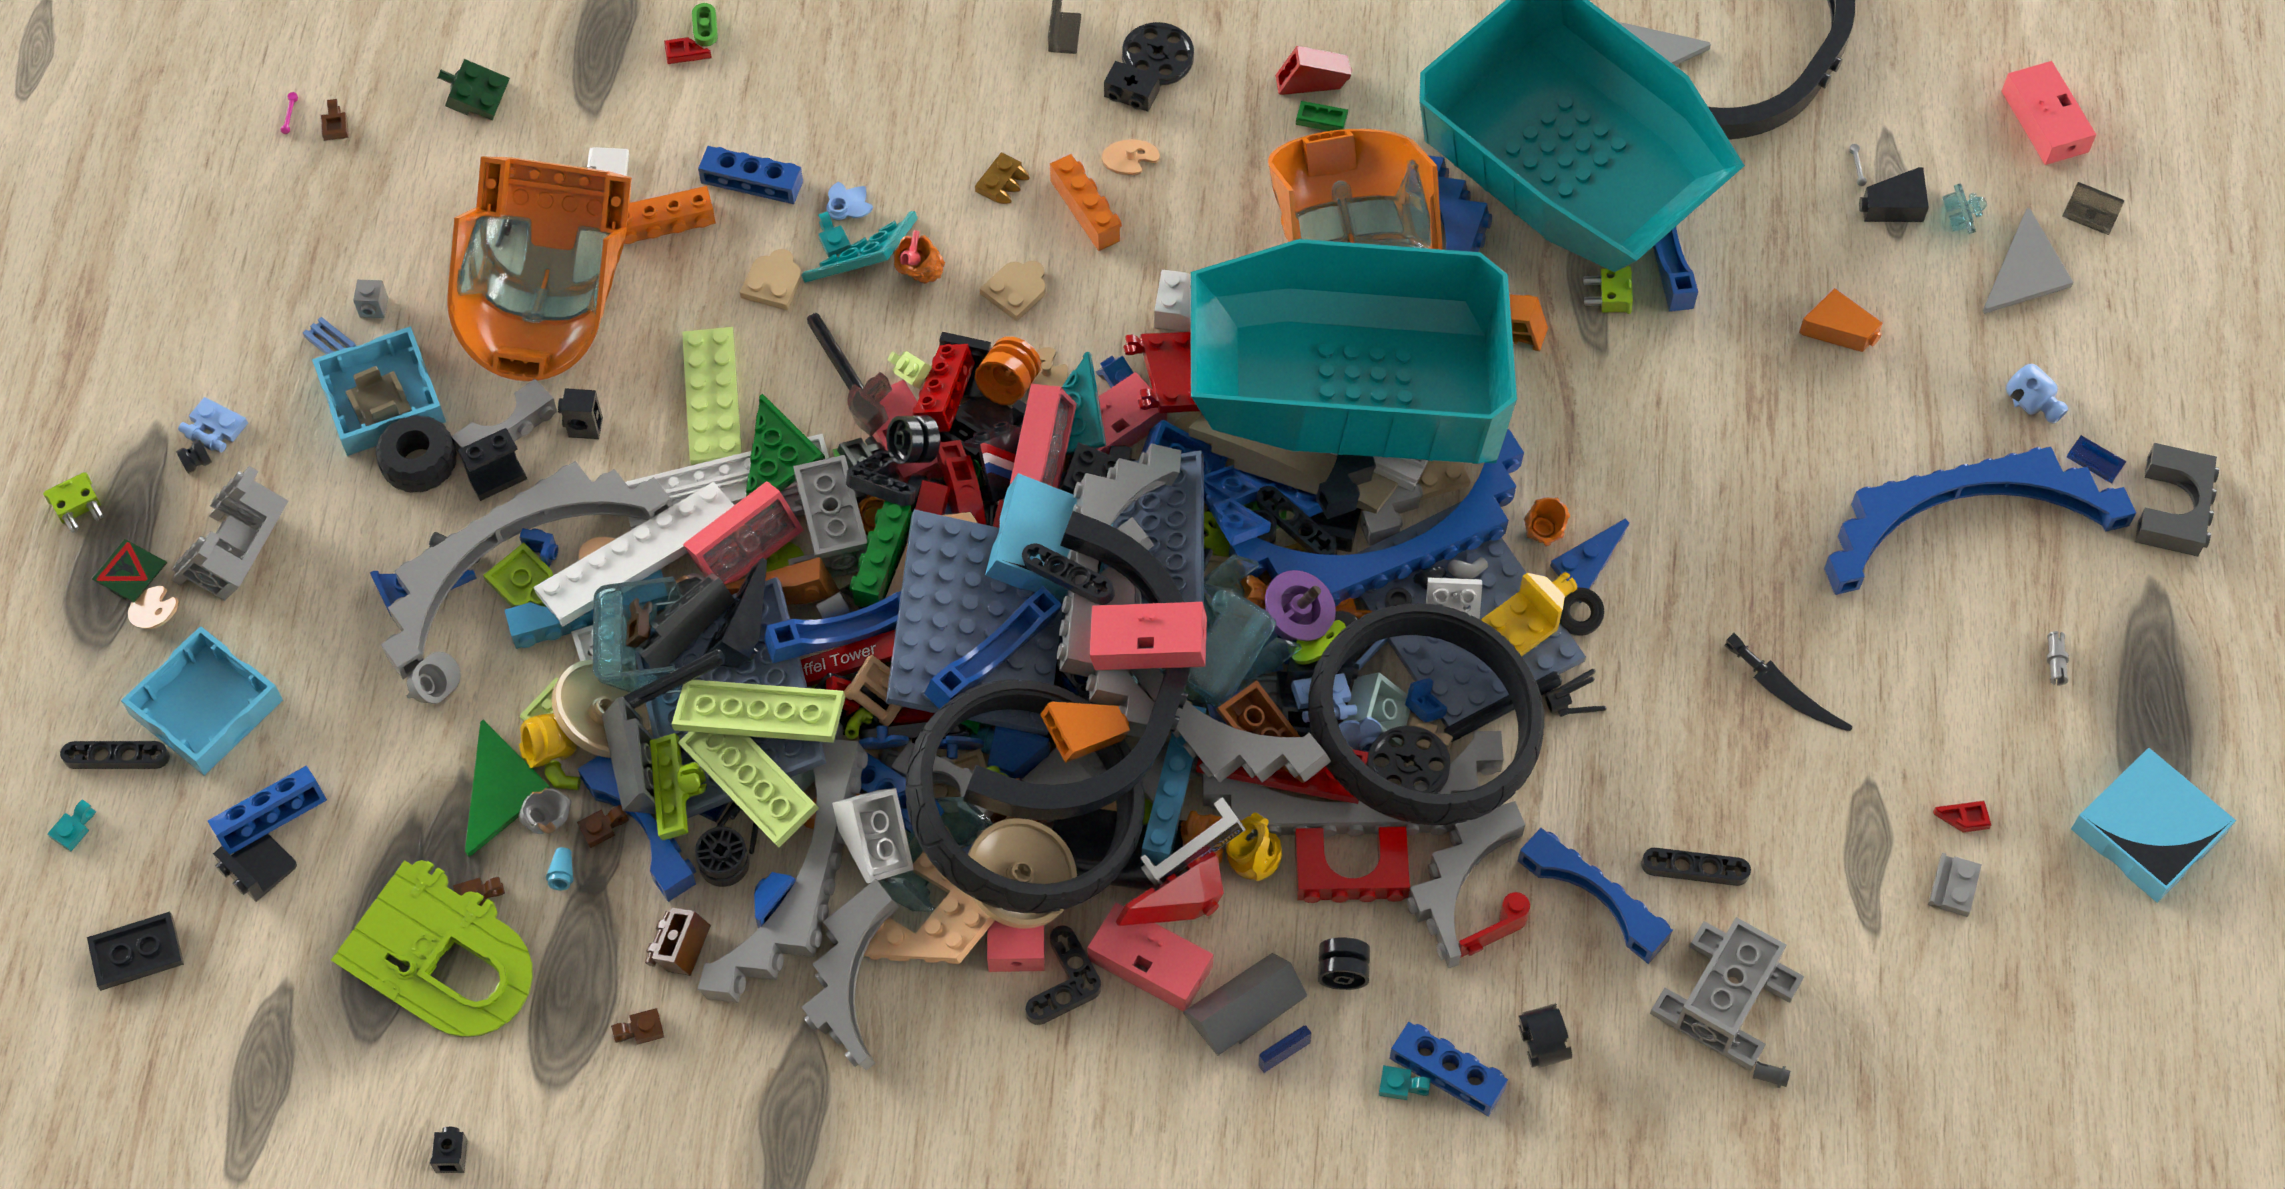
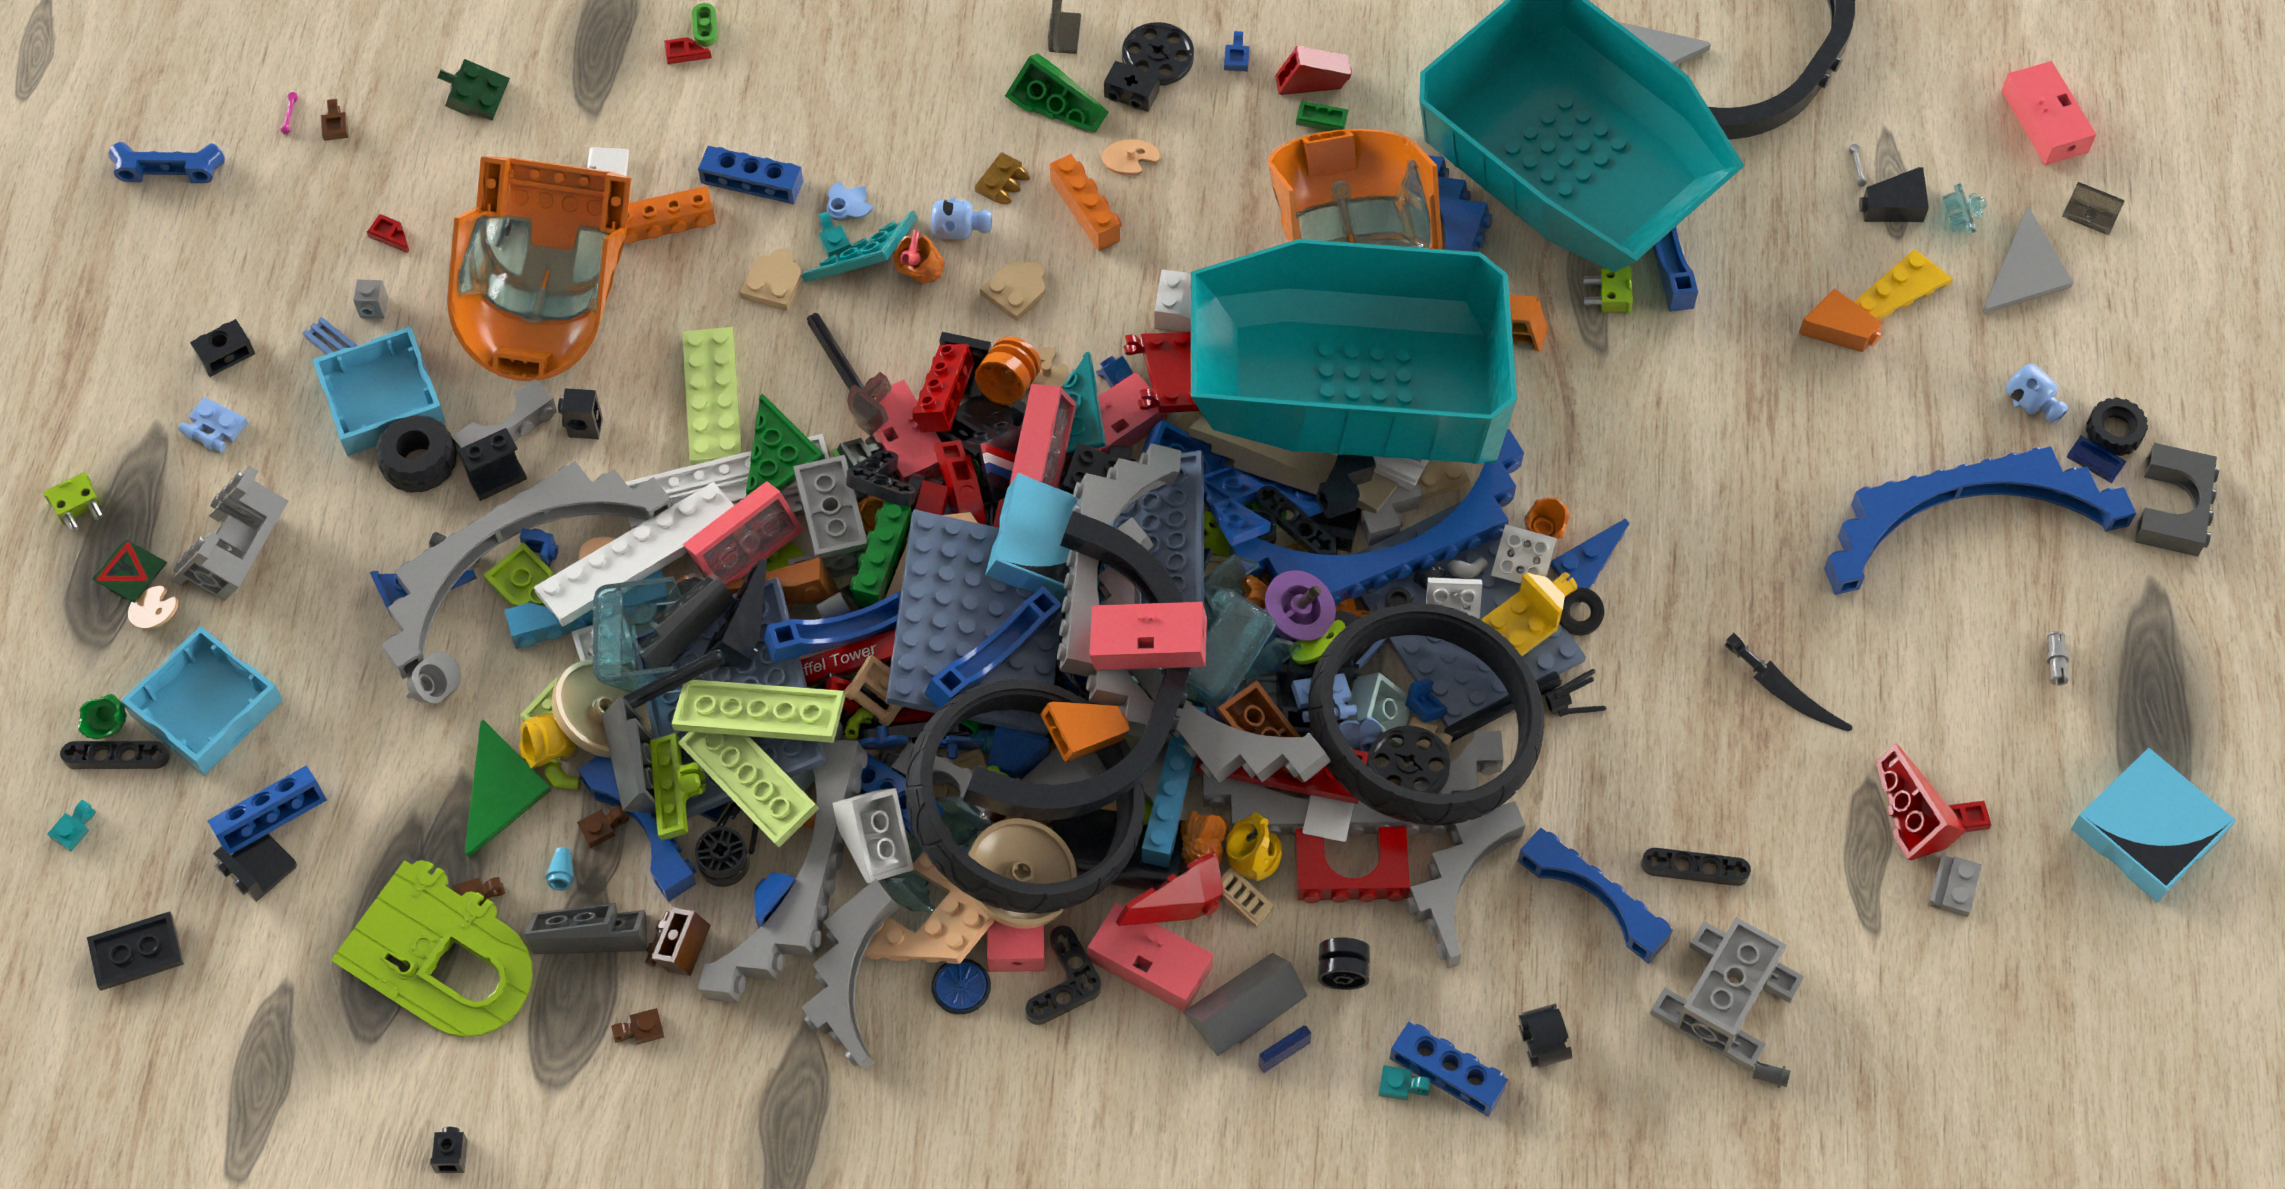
(102, 717): none -> green hair
(193, 456): black wheel -> none
(198, 166): none -> blue plate
(222, 347): none -> black brick
(377, 396): dark tan panel -> none
(388, 232): none -> red tile
(545, 811): light grey hair -> none
(587, 930): none -> dark grey slope
(638, 626): reddish brown plate -> none
(910, 368): yellowish green hinge -> none
(913, 439): black wheel -> none
(956, 220): none -> light blue piece
(961, 987): none -> blue wheel
(1050, 92): none -> green wedge
(1066, 576): black beam -> none
(1205, 843): white panel -> none
(1236, 55): none -> blue plate
(1241, 883): none -> tan slope
(1328, 818): none -> white sticker
(1512, 918): red door -> none
(1513, 539): none -> white plate
(1903, 284): none -> yellow wing
(1919, 813): none -> red wedge
(2120, 409): none -> black tyre

